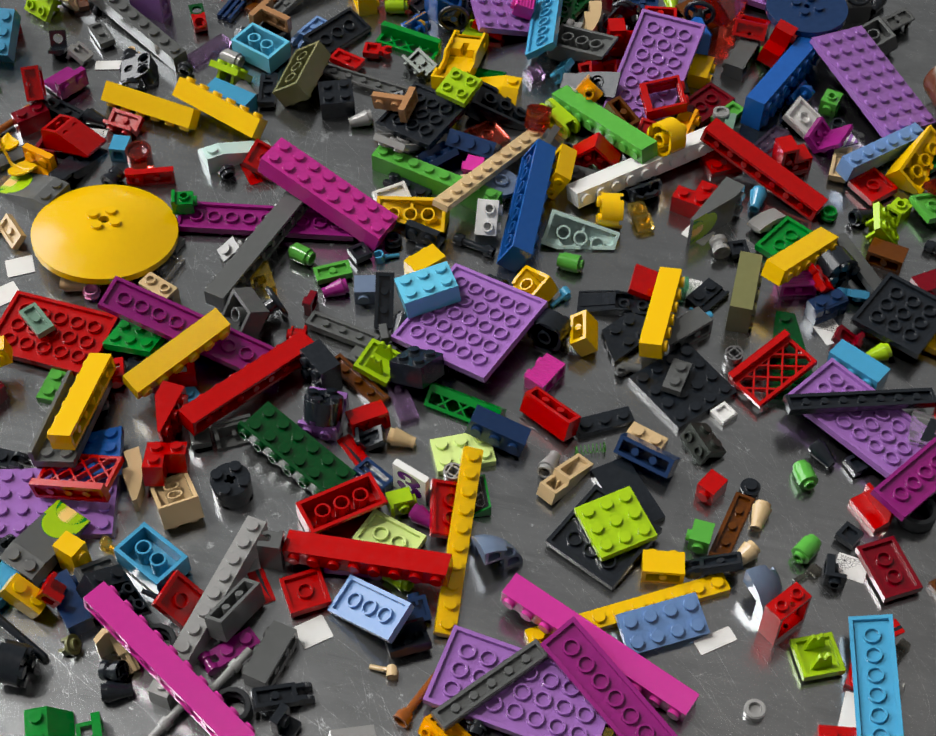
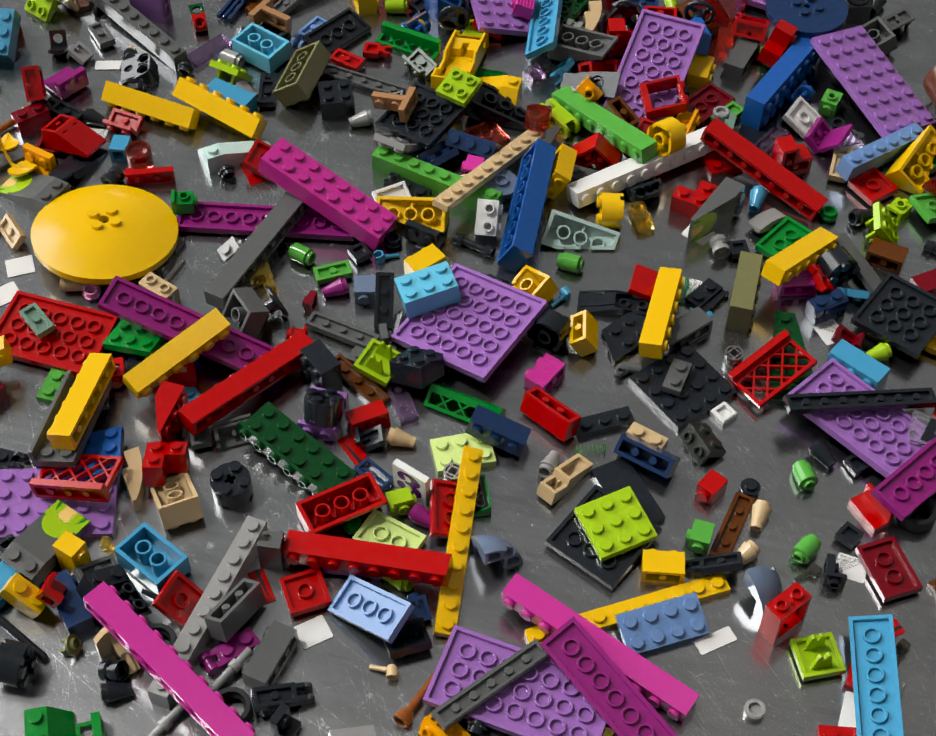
(352, 525): none -> green plate

